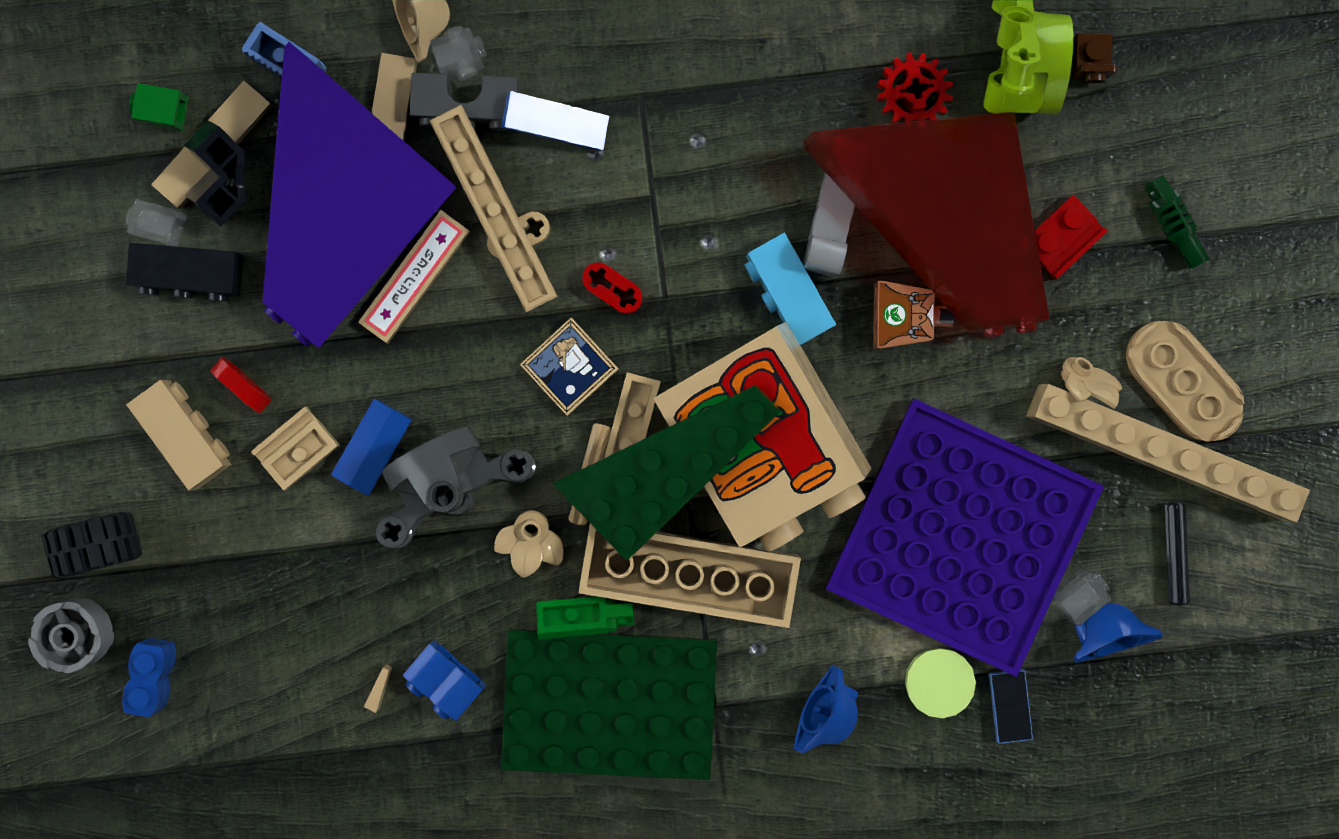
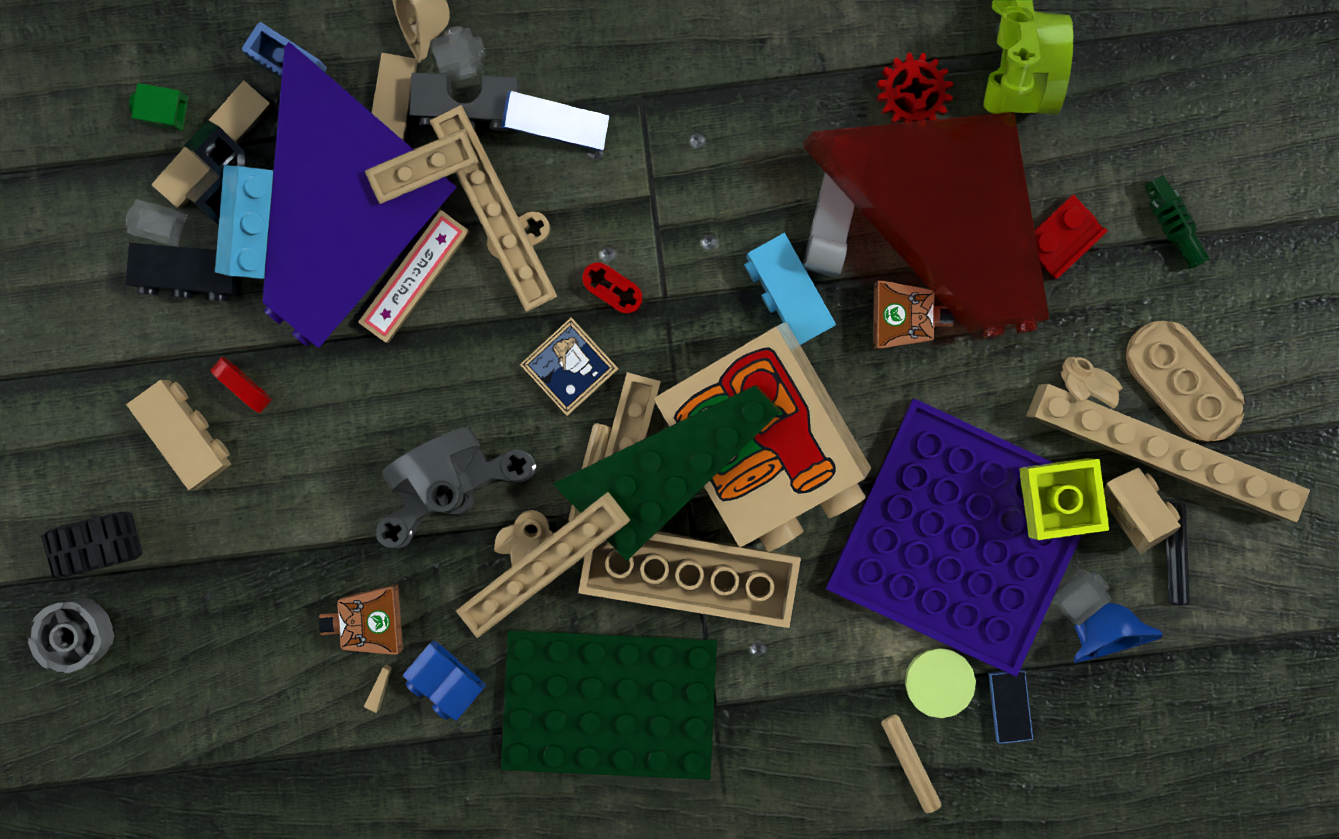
(149, 682): blue brick -> none
(244, 221): none -> medium azure brick
(295, 448): tan plate -> none
(367, 621): none -> torso
(371, 446): blue piece -> none
(421, 166): none -> tan tile
(543, 564): none -> tan tile
(581, 617): green hinge -> none
(828, 713): blue hat -> none
(911, 763): none -> tan axle
(1064, 498): none -> neon yellow brick
(1093, 57): reddish brown bracket -> none
(1140, 509): none -> tan slope

